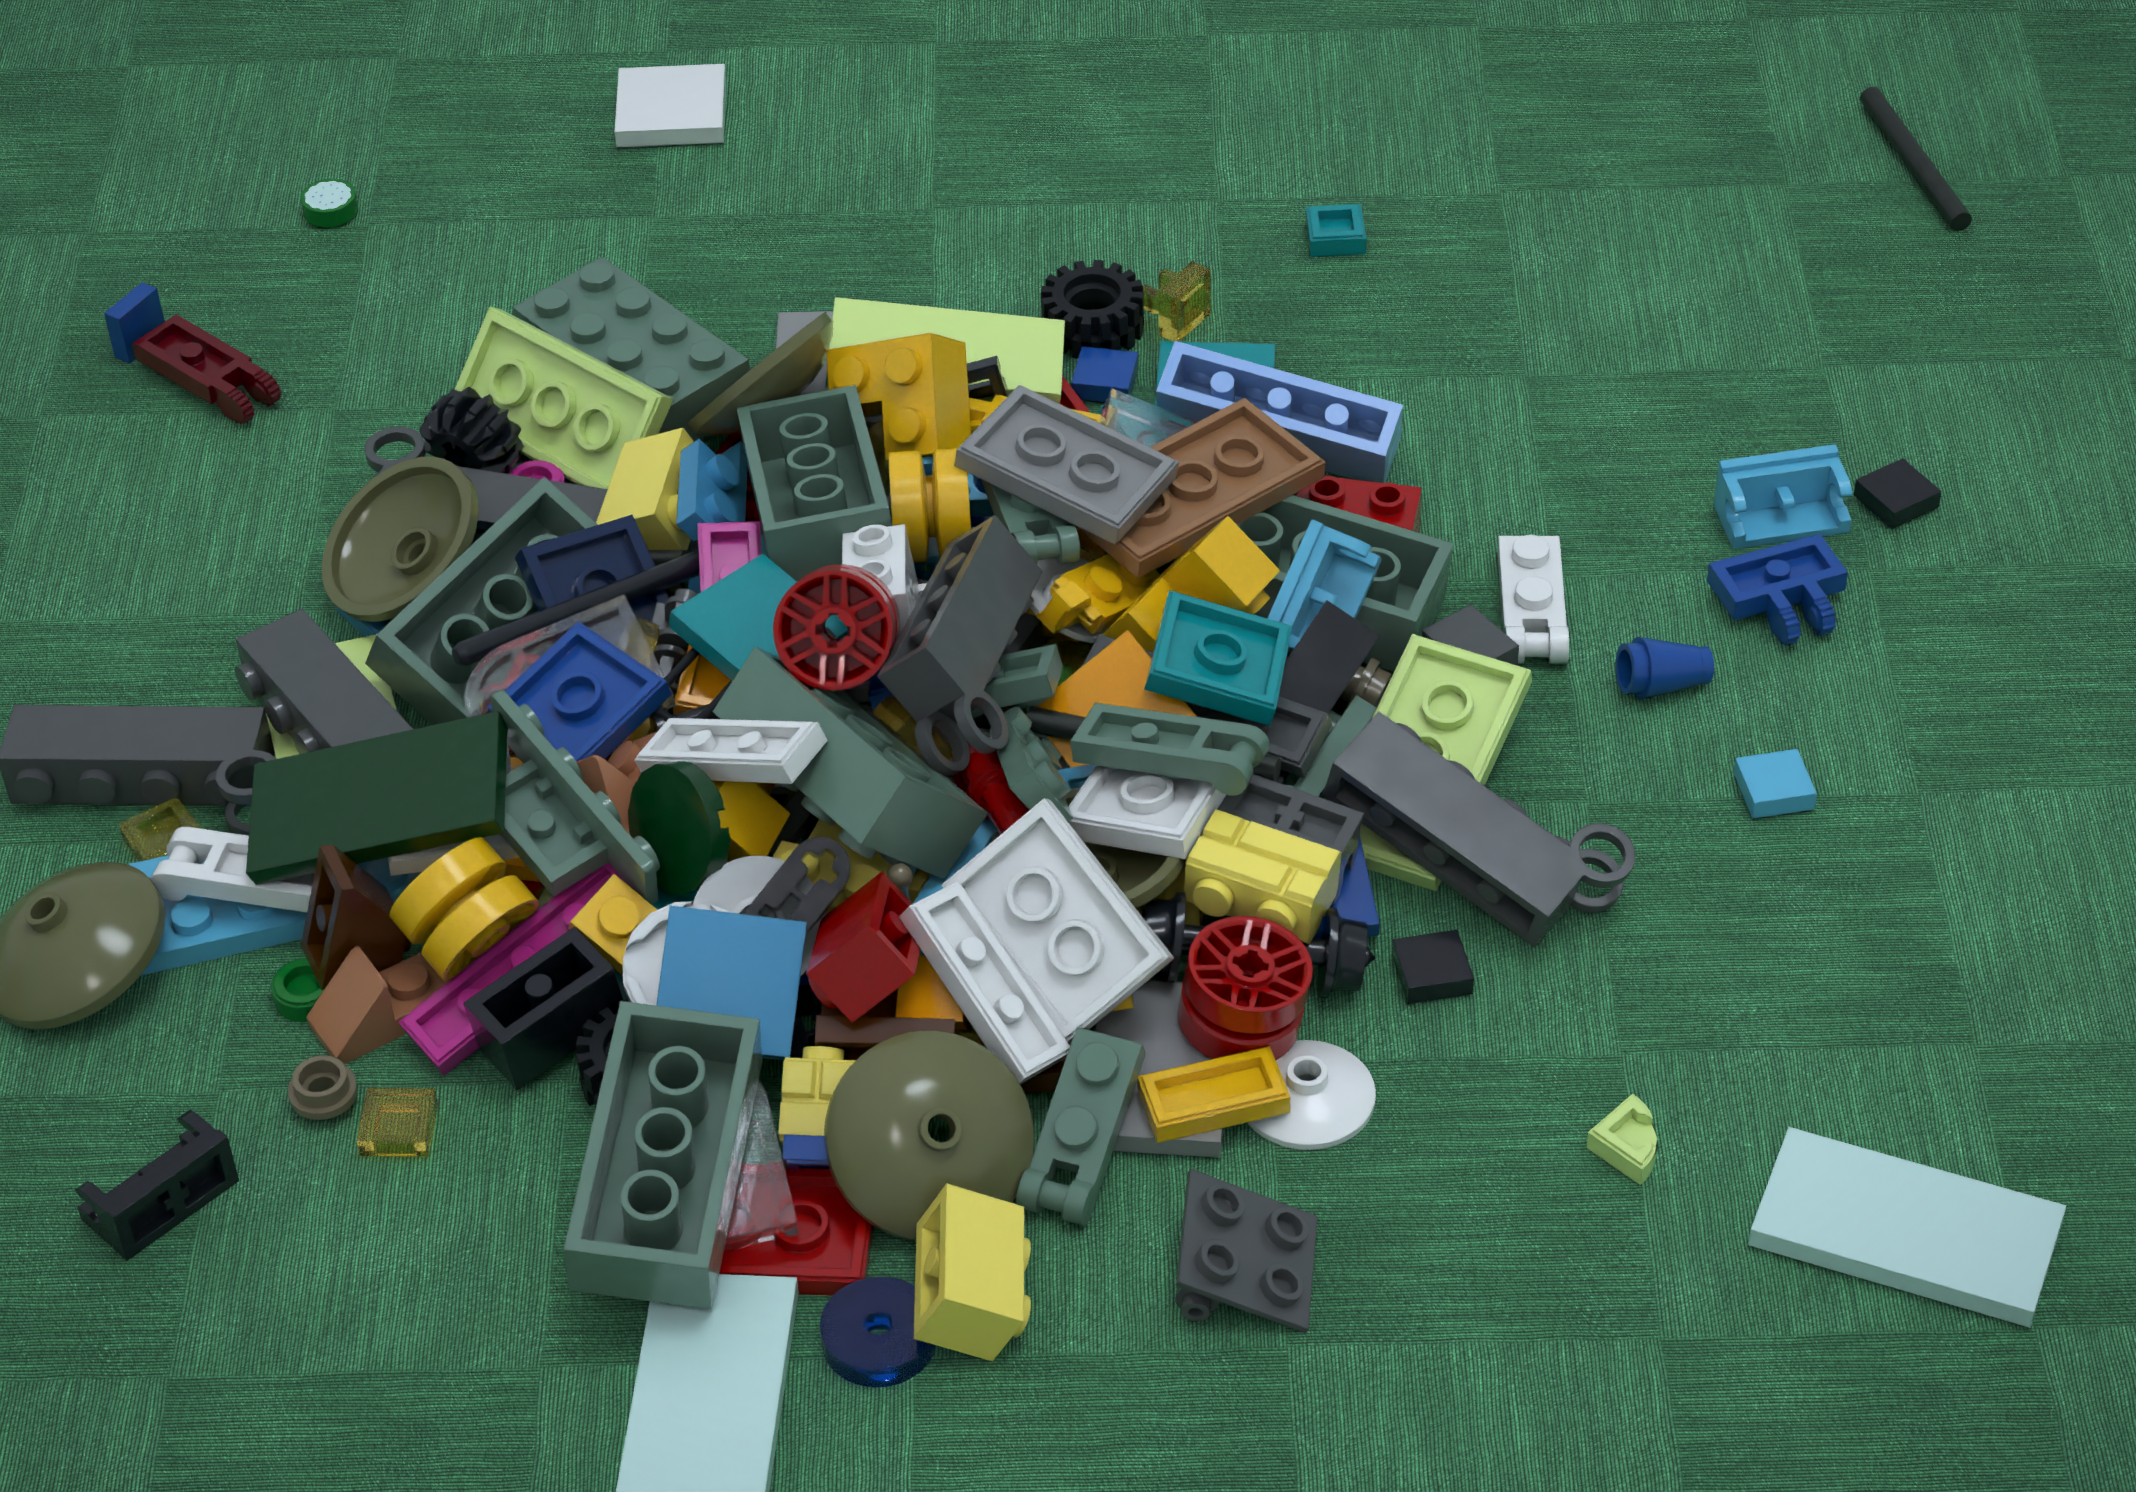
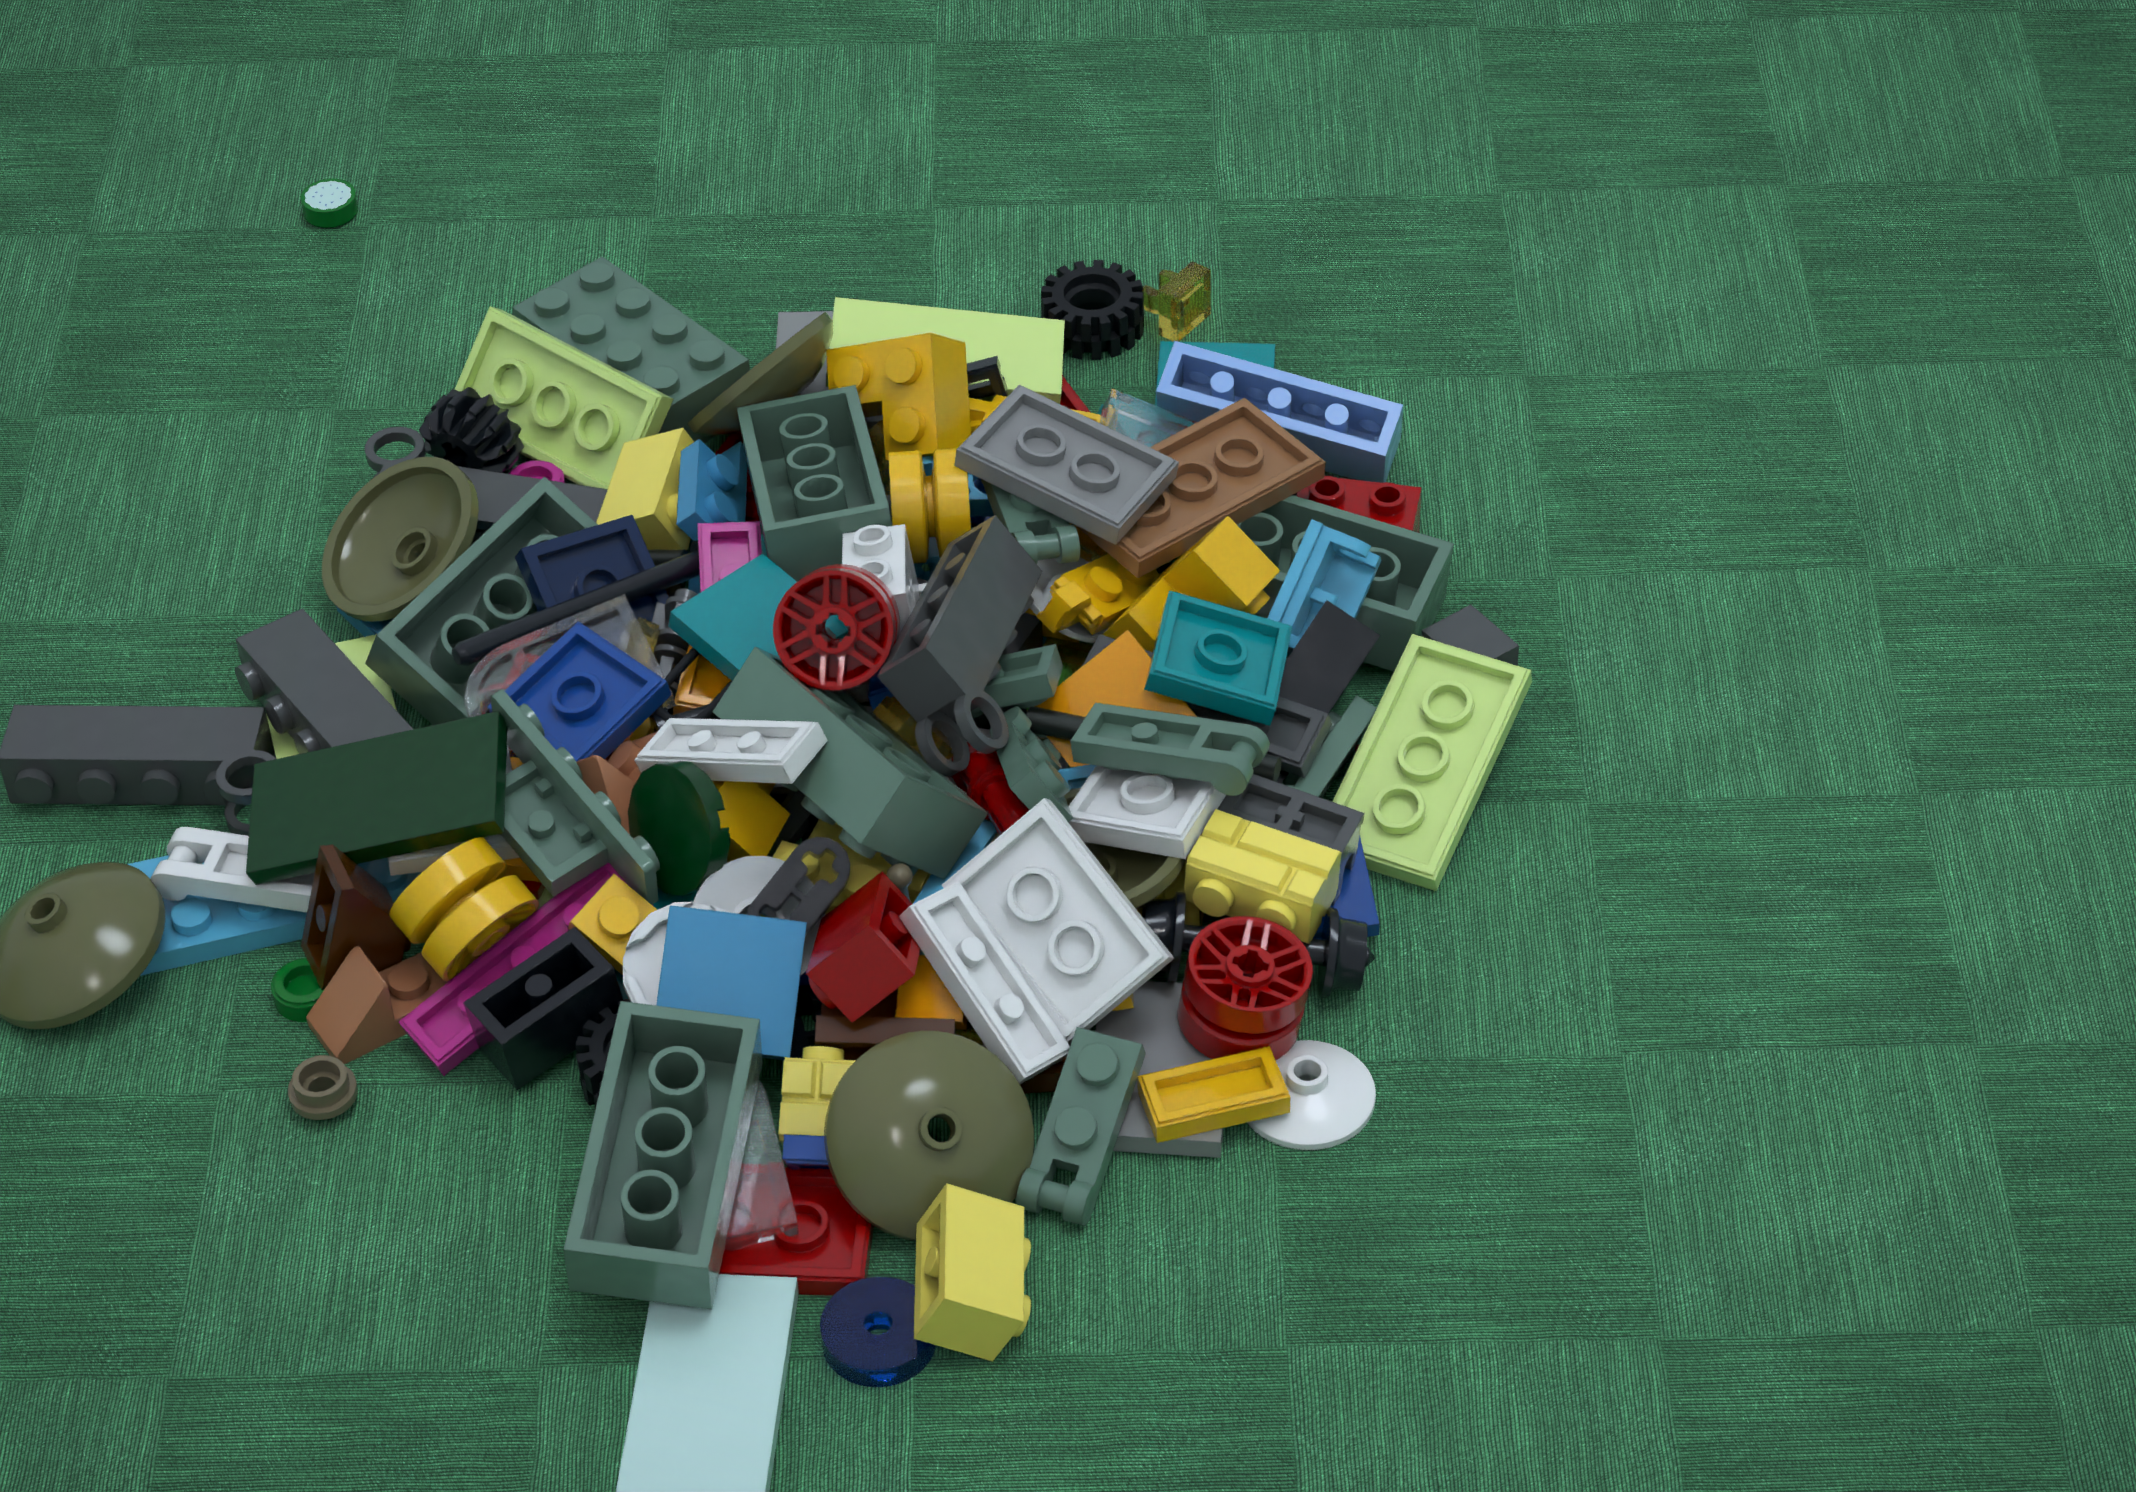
(133, 318): blue tile -> none
(152, 830): clear yellow tile -> none
(162, 1190): black hinge -> none
(206, 367): dark red hinge -> none
(397, 1122): clear yellow tile -> none
(670, 105): white tile -> none
(1102, 370): blue tile -> none
(1244, 1254): dark grey hinge -> none
(1335, 230): teal tile -> none
(1367, 683): dark tan plate -> none
(1432, 966): black tile -> none
(1470, 834): dark grey hinge -> none
(1533, 596): white plate -> none
(1626, 1139): yellowish green tile -> none
(1660, 667): blue cone -> none
(1775, 783): medium azure tile -> none
(1778, 578): blue hinge -> none
(1782, 496): medium azure hinge -> none
(1897, 493): black tile -> none
(1908, 1226): light aqua tile -> none
(1915, 159): pearl dark grey bar -> none

